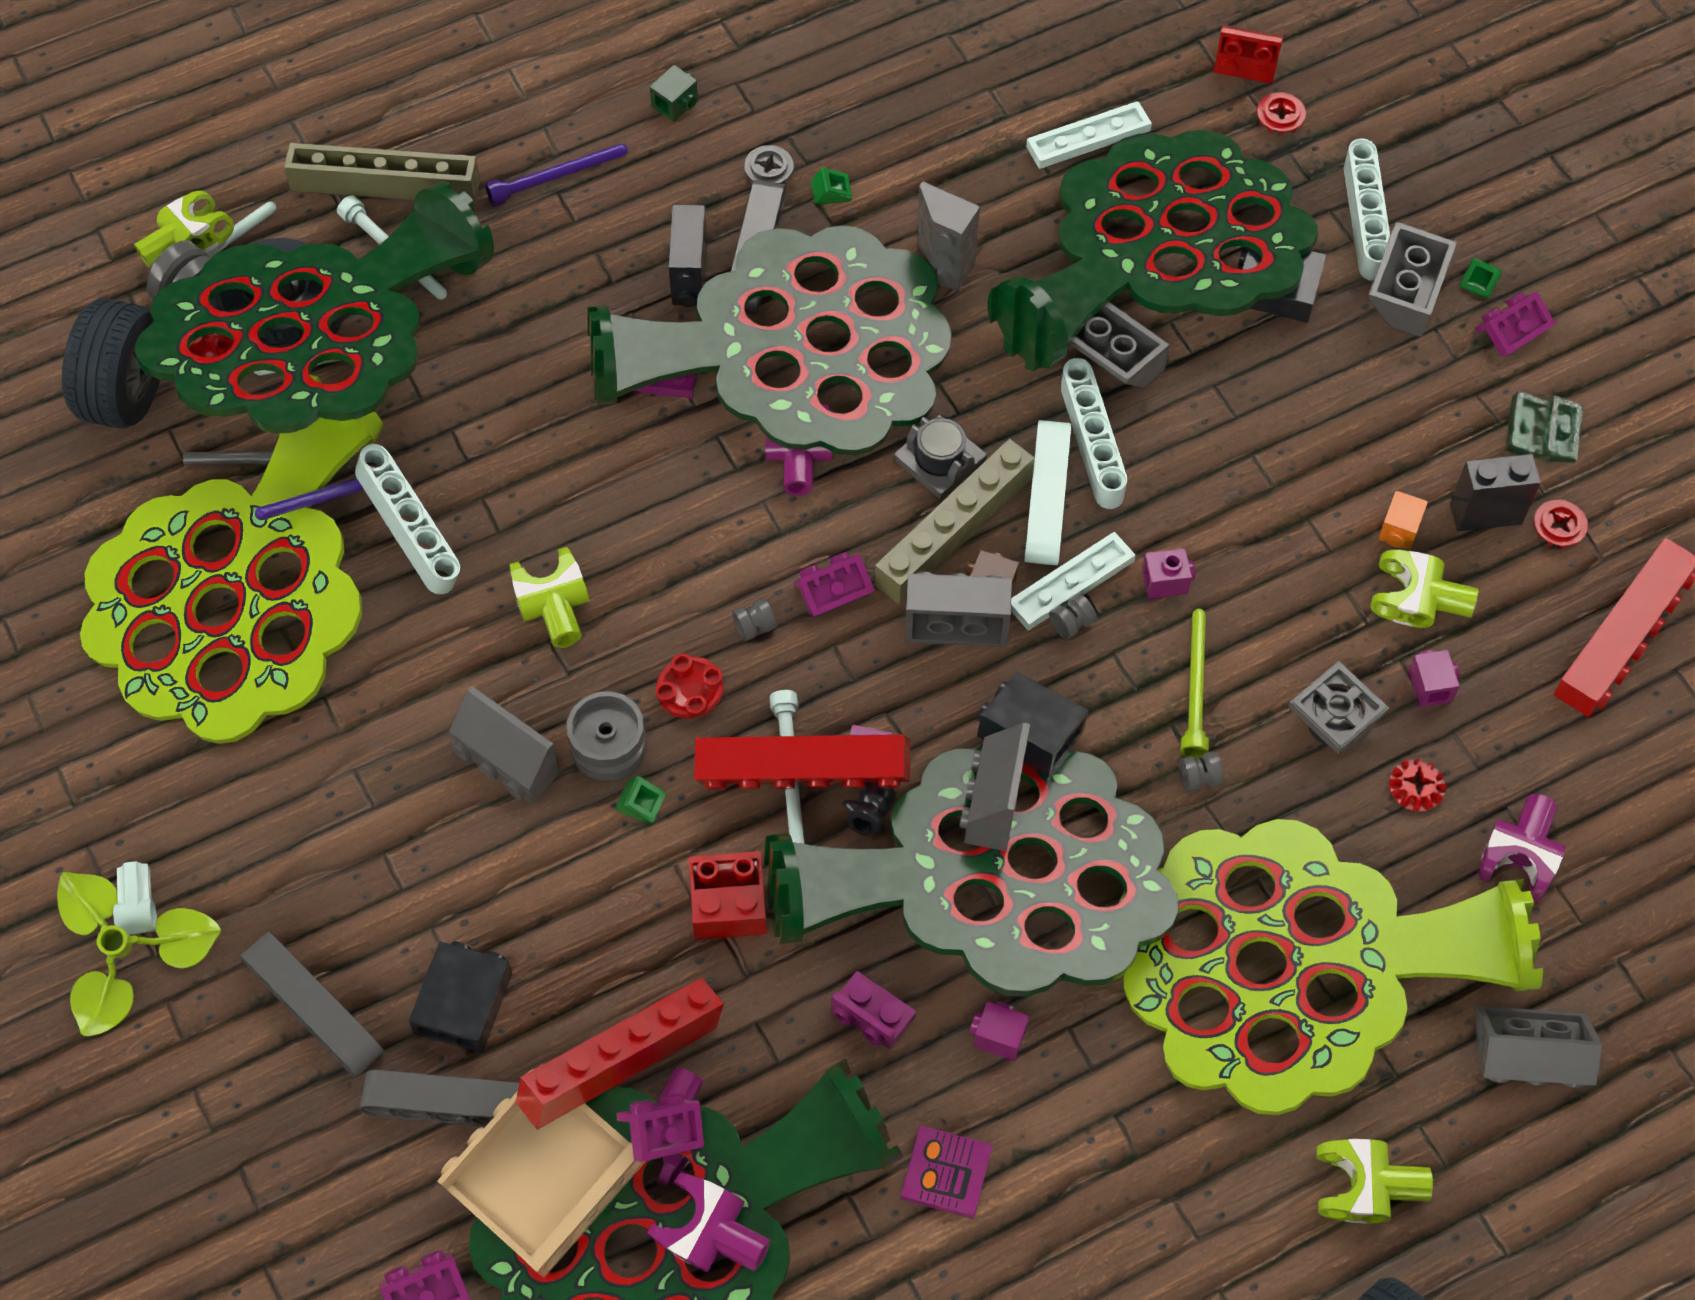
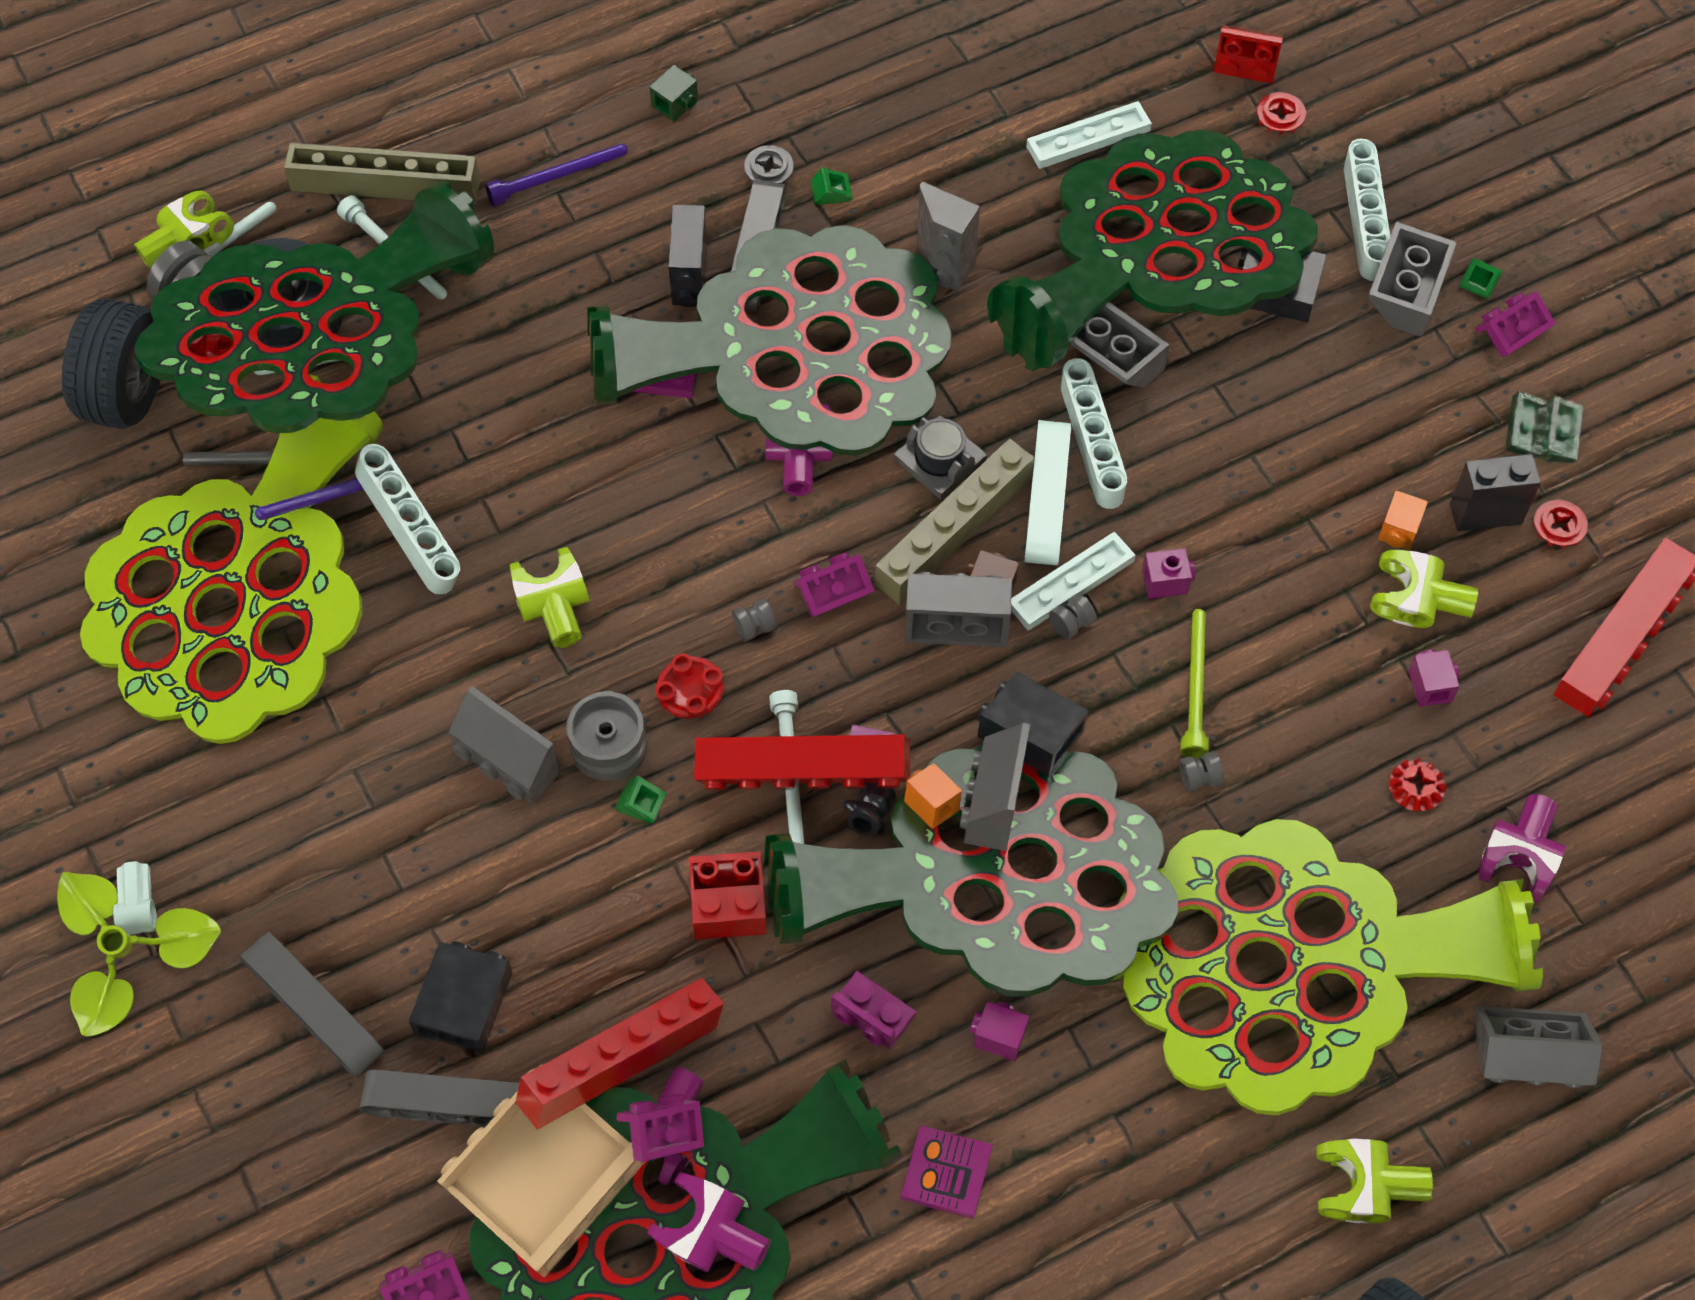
(932, 795): none -> orange brick
(1337, 713): piece -> none

